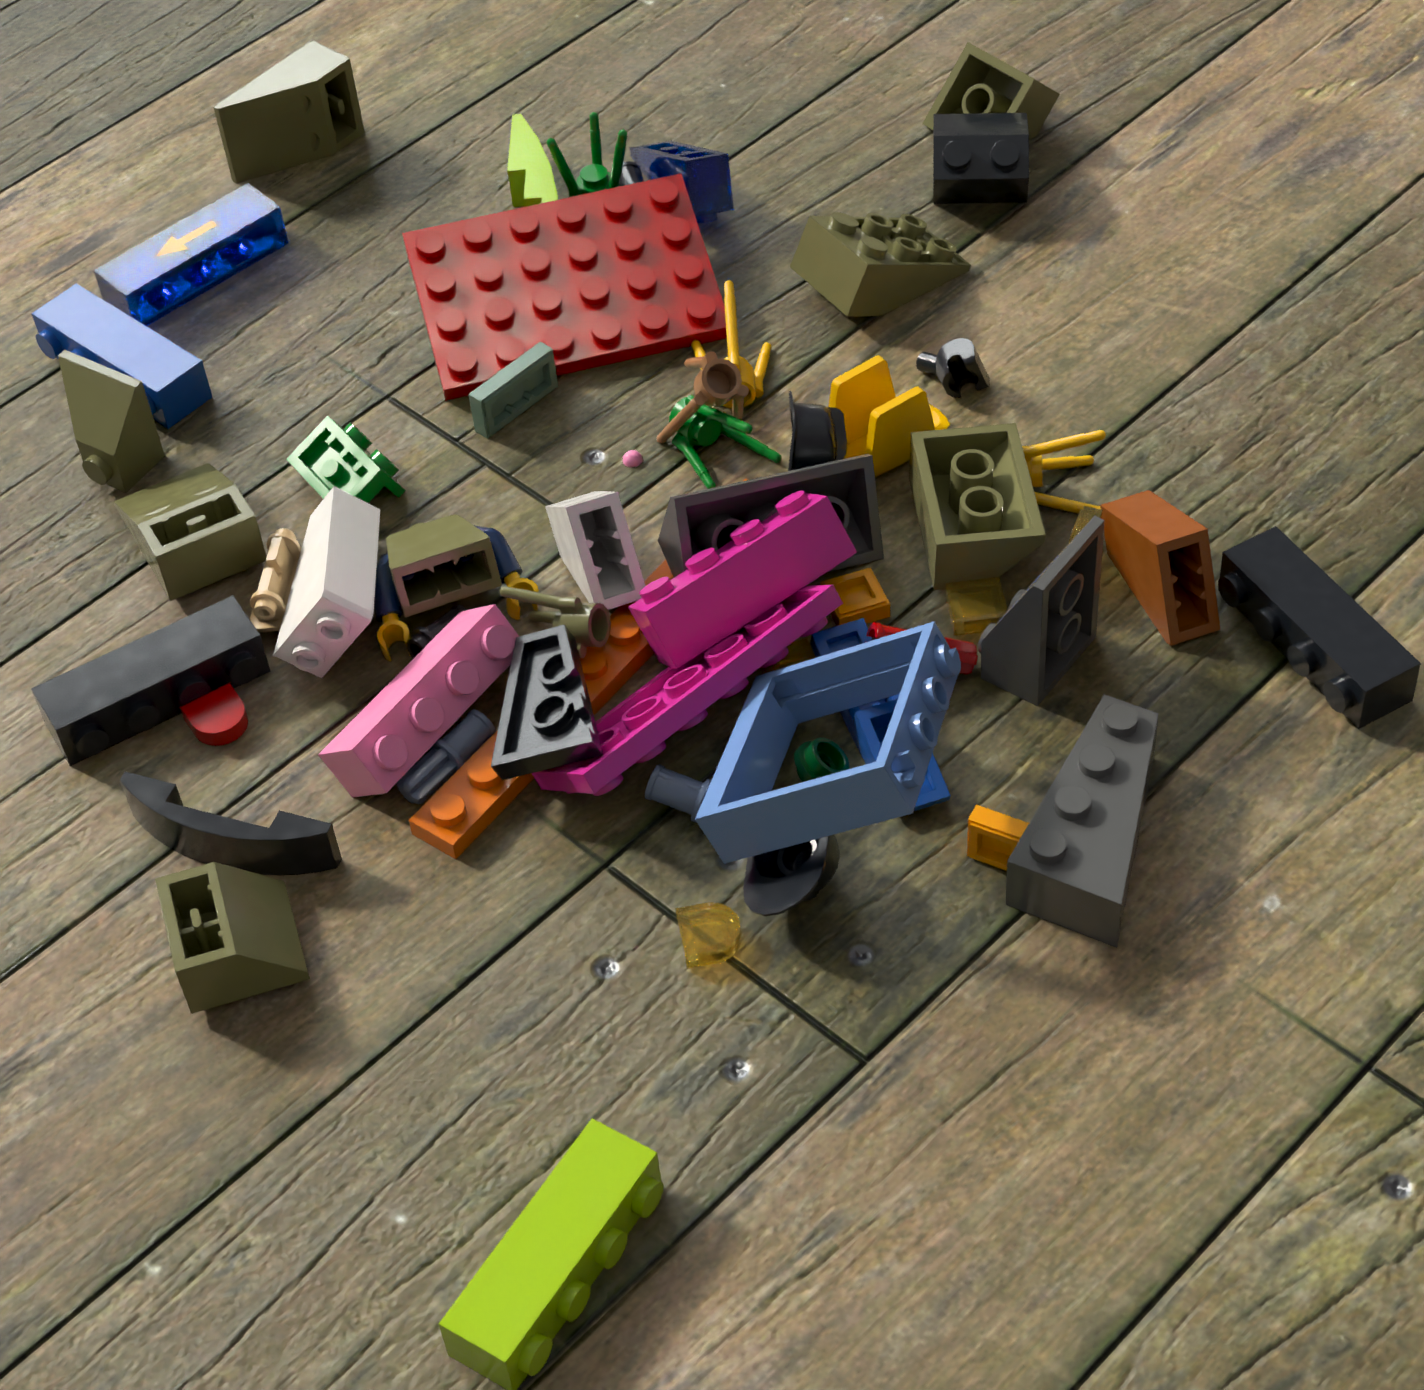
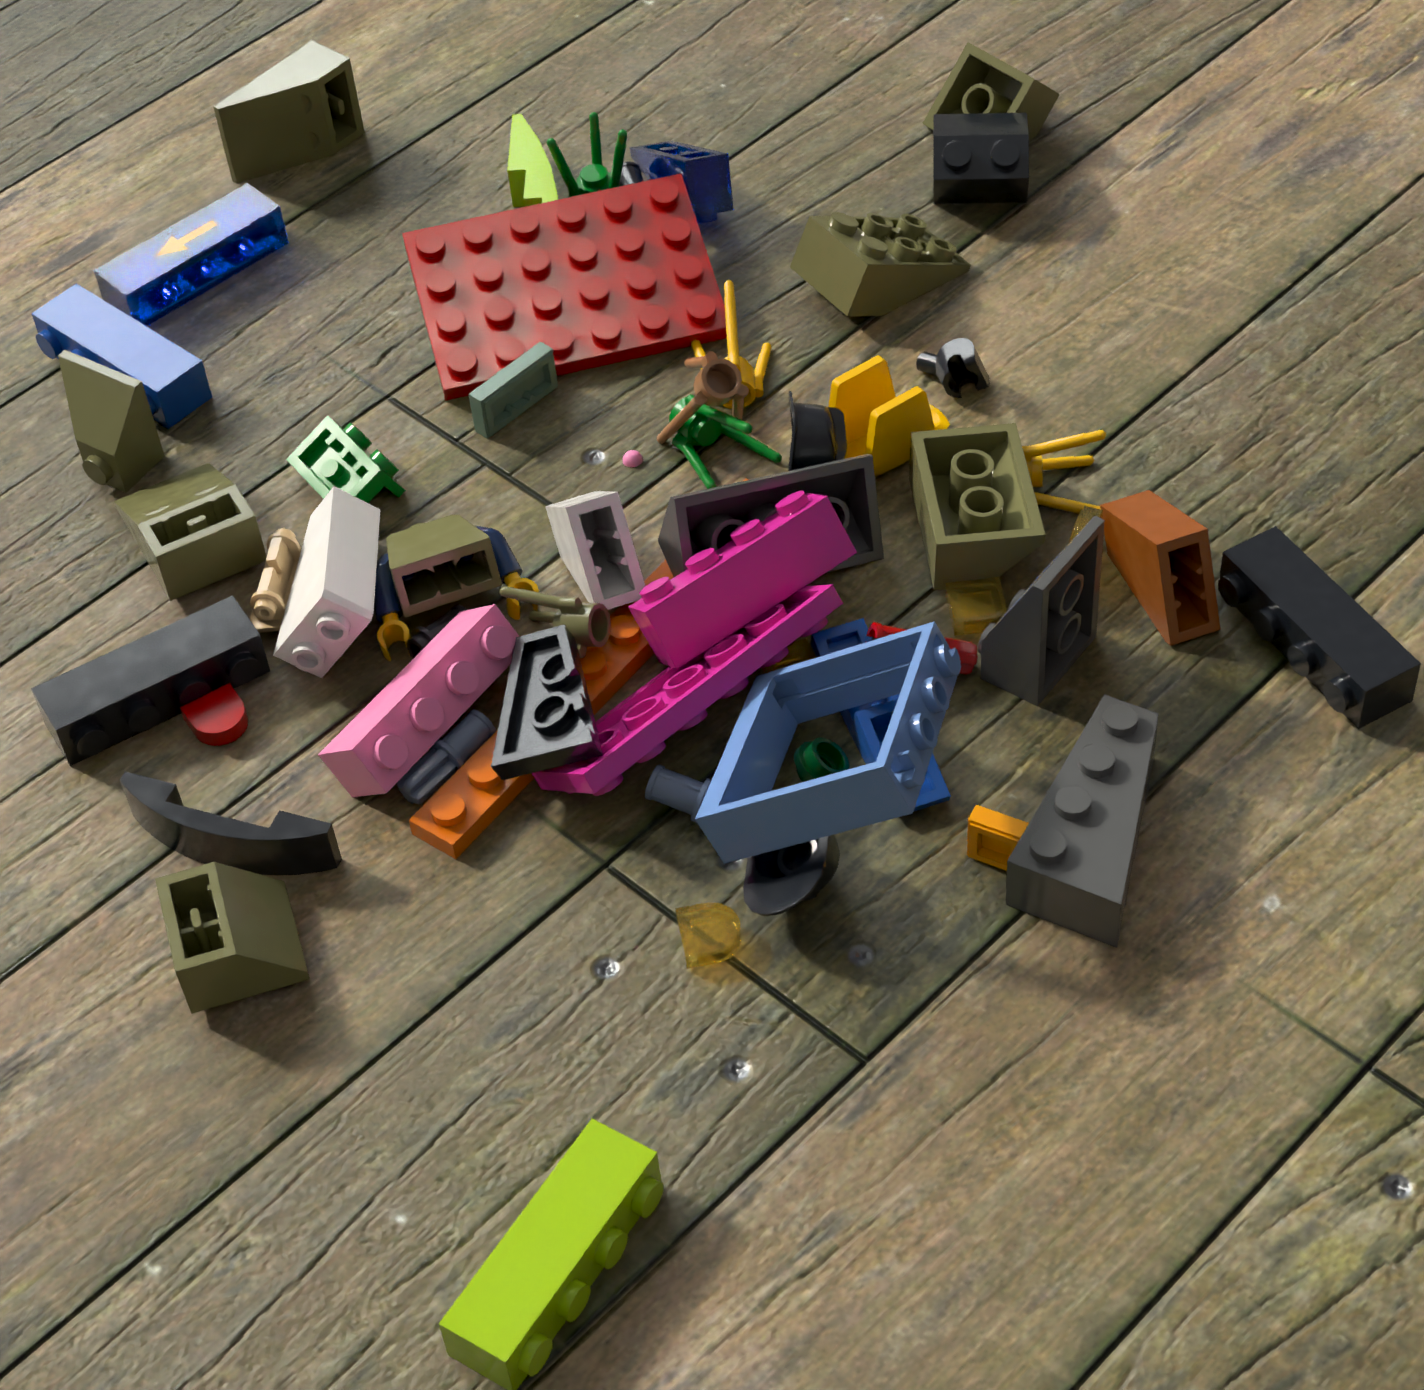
(860, 596): light orange tile -> none

